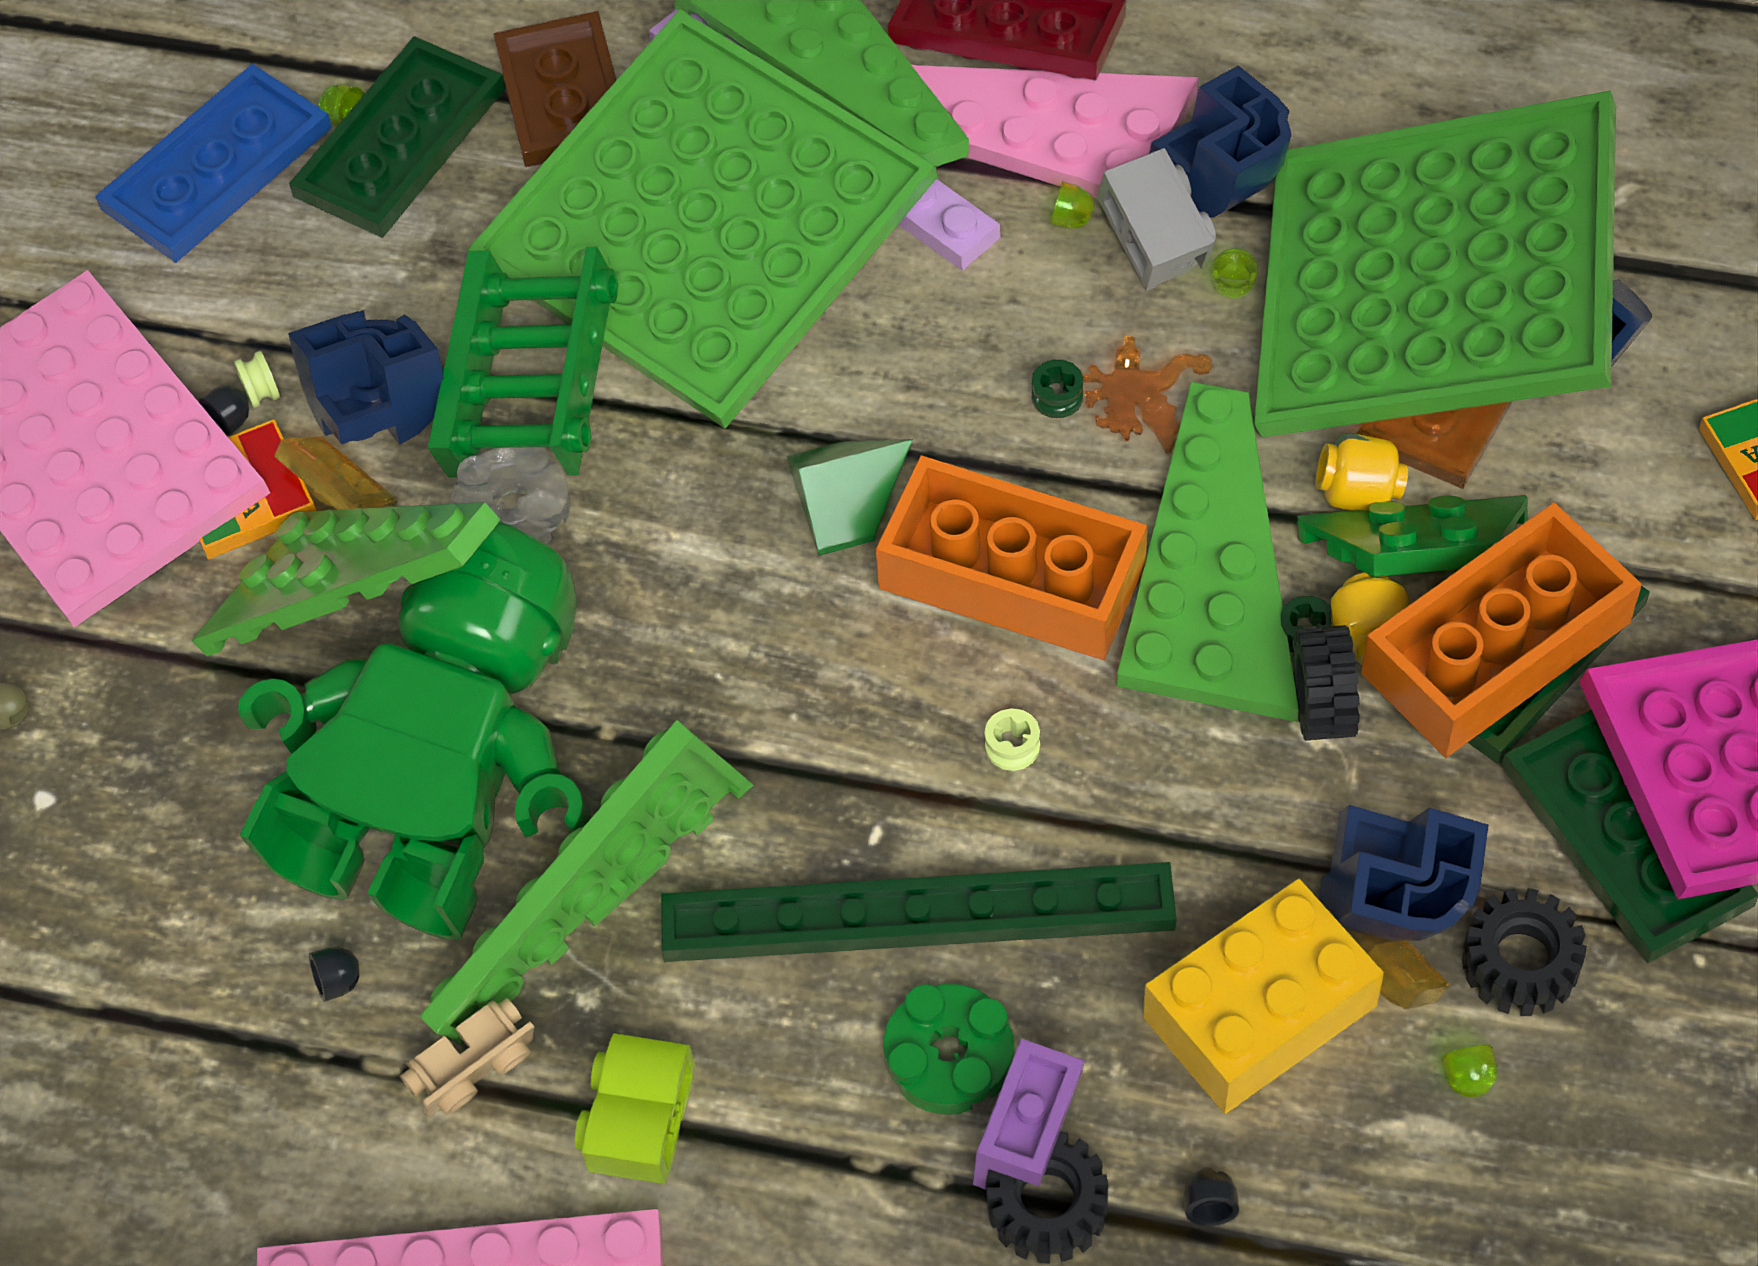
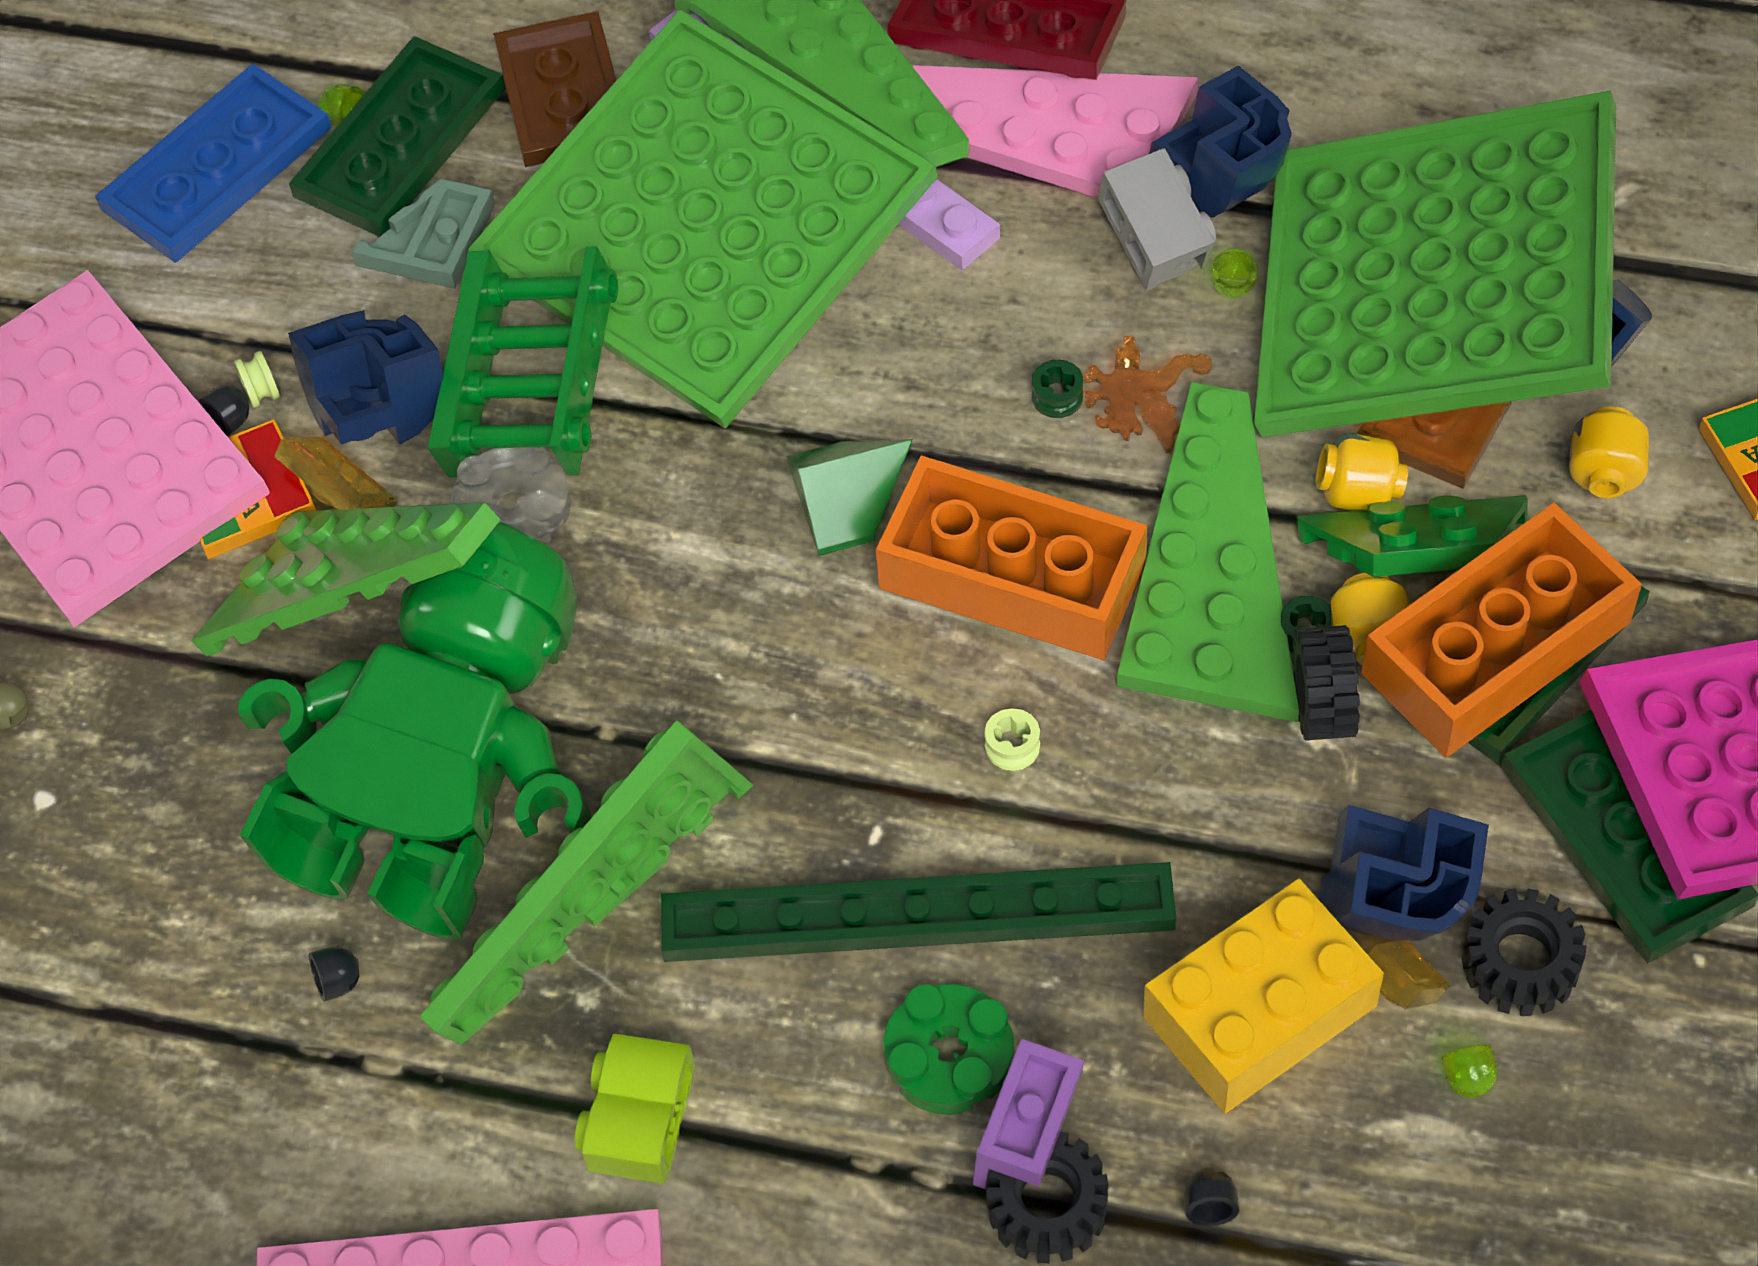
(431, 235): none -> sand green wing
(451, 1075): tan hinge -> none
(1072, 207): clear neon green hinge -> none
(1609, 452): none -> yellow head

